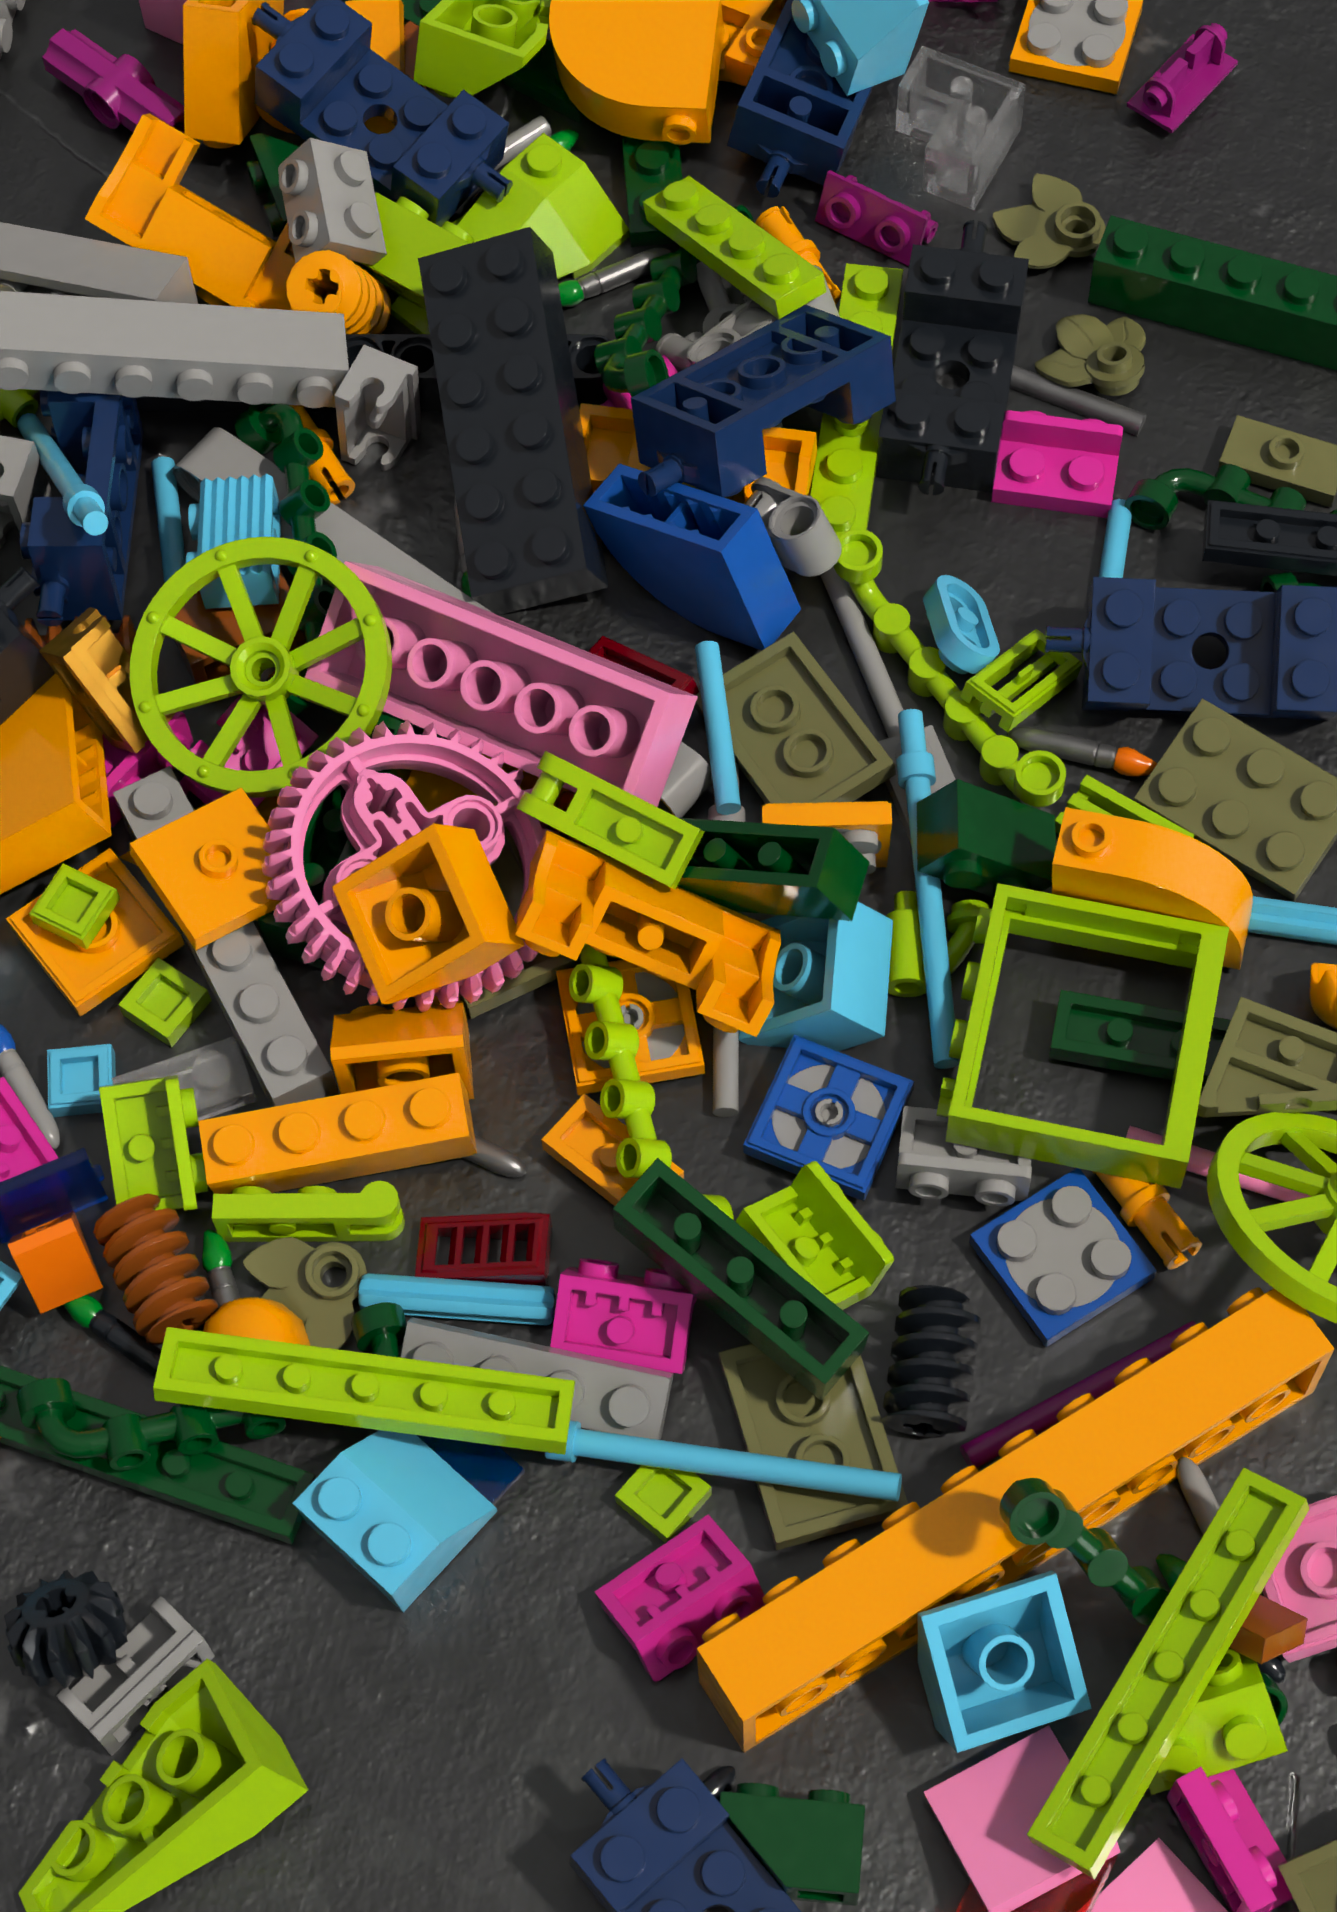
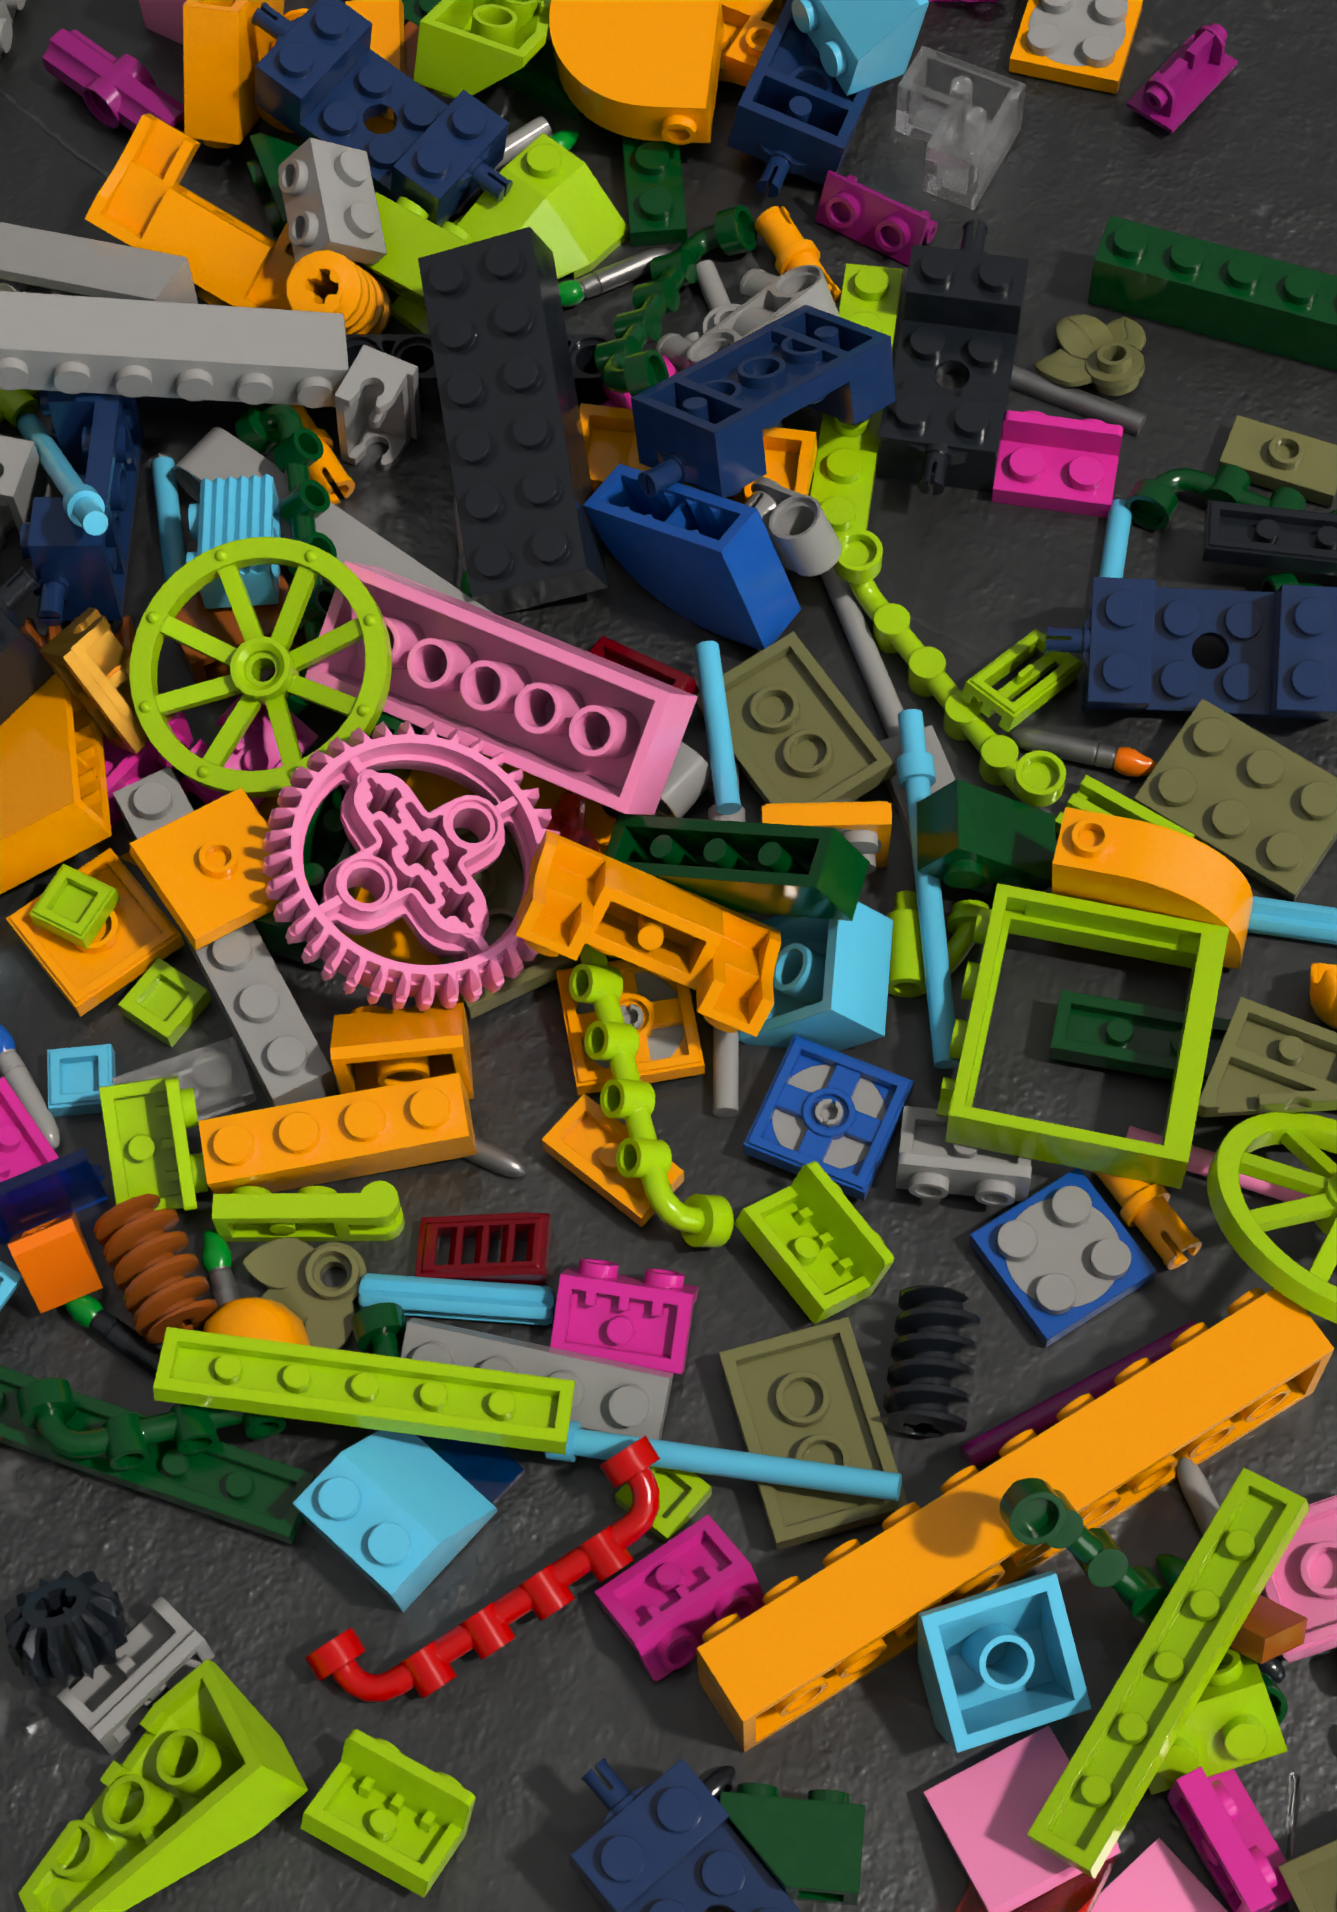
(390, 1812): none -> lime bracket
(427, 913): light orange slope -> none
(489, 1627): none -> red bar
(613, 821): lime plate -> none
(734, 247): lime plate -> none
(739, 1279): dark green brick -> none
(960, 625): medium azure plate -> none
(1047, 225): olive plate -> none

